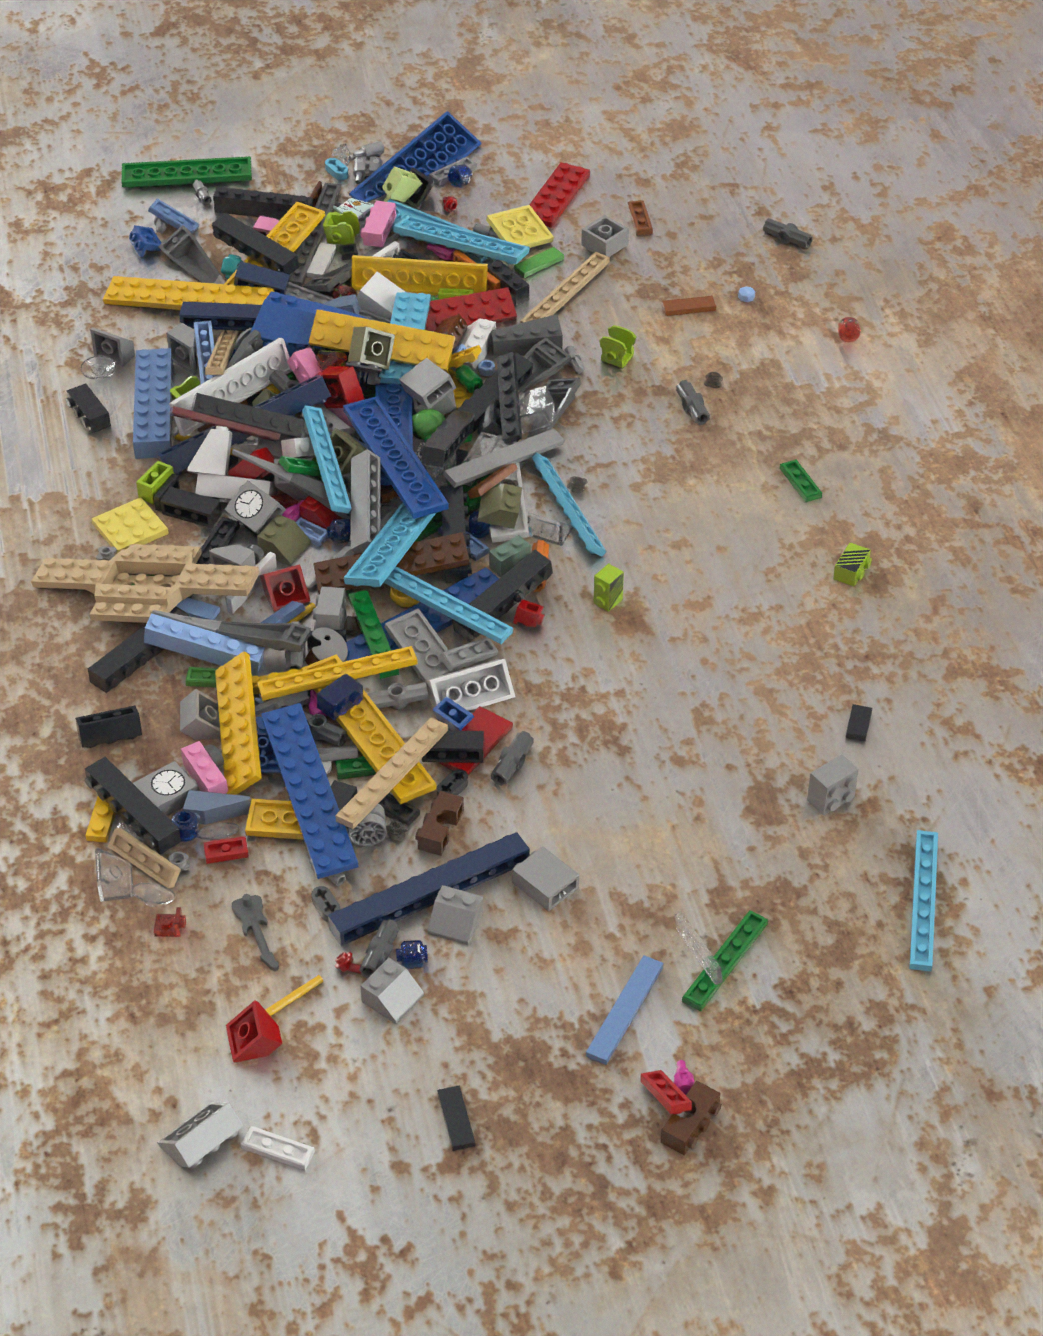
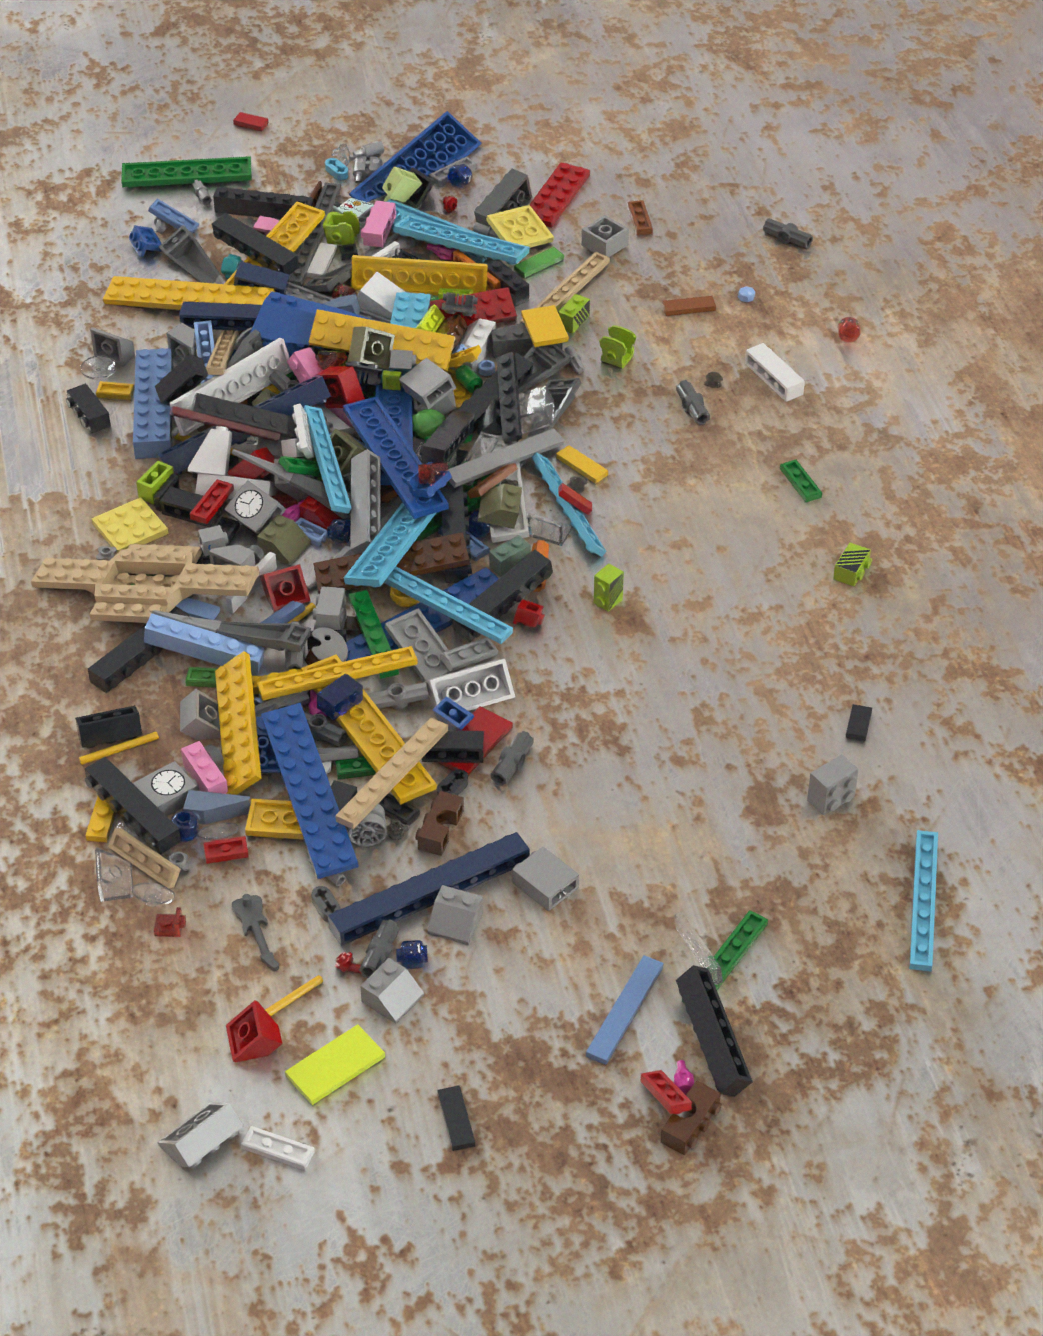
(115, 390): none -> yellow tile
(118, 748): none -> yellow bar
(181, 379): none -> black brick
(211, 501): none -> red plate
(212, 538): none -> light grey brick
(250, 121): none -> red tile
(302, 431): none -> white plate
(334, 1064): none -> neon yellow tile
(391, 380): none -> lime plate
(402, 359): none -> light grey brick
(428, 471): none -> clear red bracket
(428, 489): none -> blue bracket
(431, 320): none -> neon yellow tile
(467, 309): none -> dark grey hinge
(505, 196): none -> dark grey wedge
(544, 326): none -> yellow tile
(575, 312): none -> lime brick
(575, 499): none -> red tile
(582, 464): none -> yellow tile
(713, 1031): none -> black brick
(774, 372): none -> white brick

